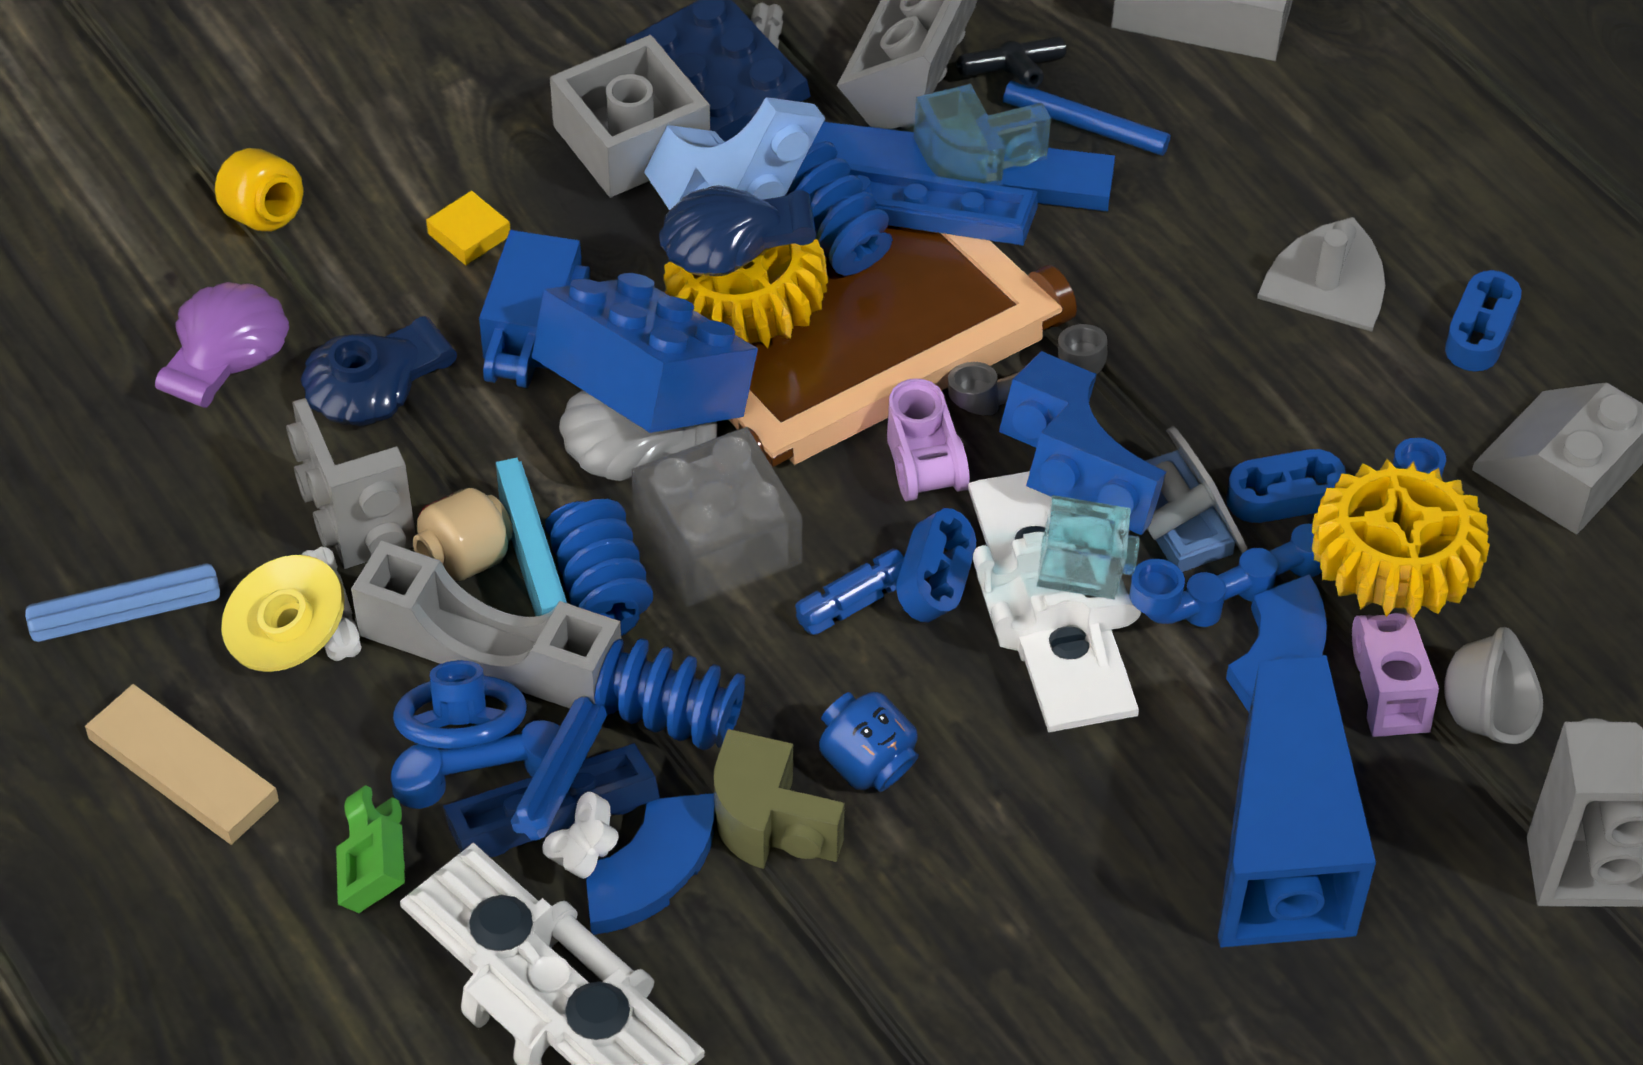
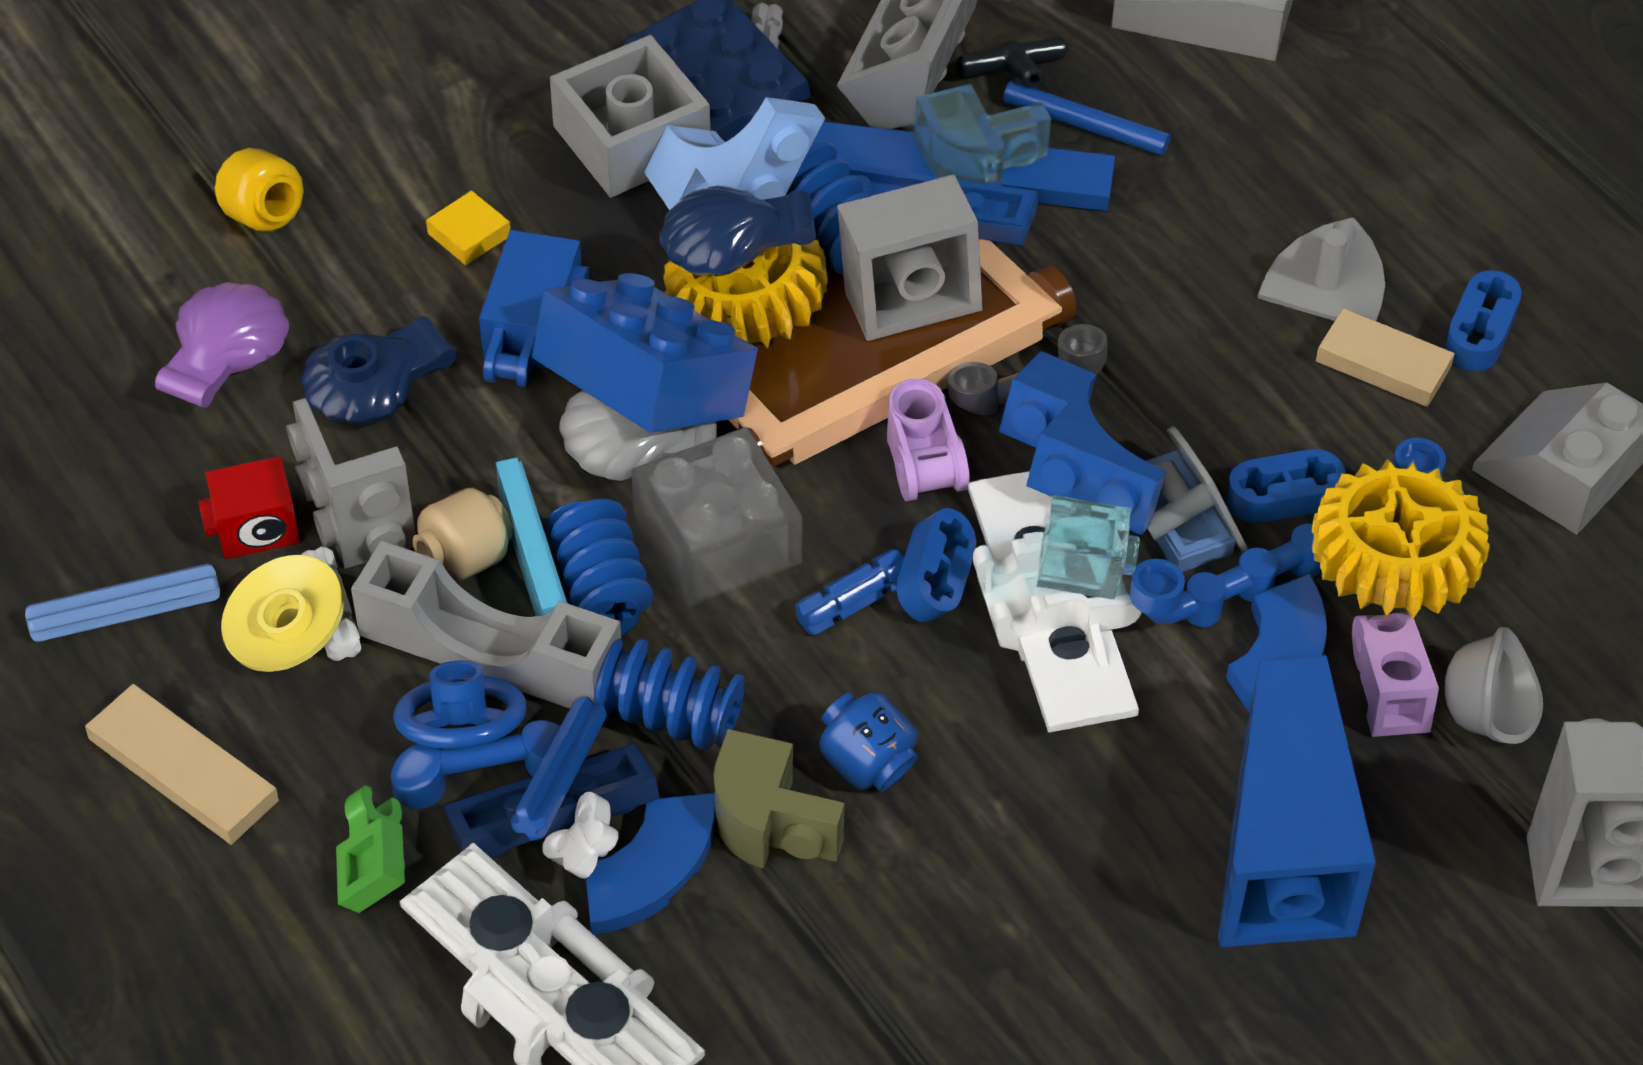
(250, 508): none -> red brick
(910, 257): none -> light grey brick
(1385, 357): none -> tan tile

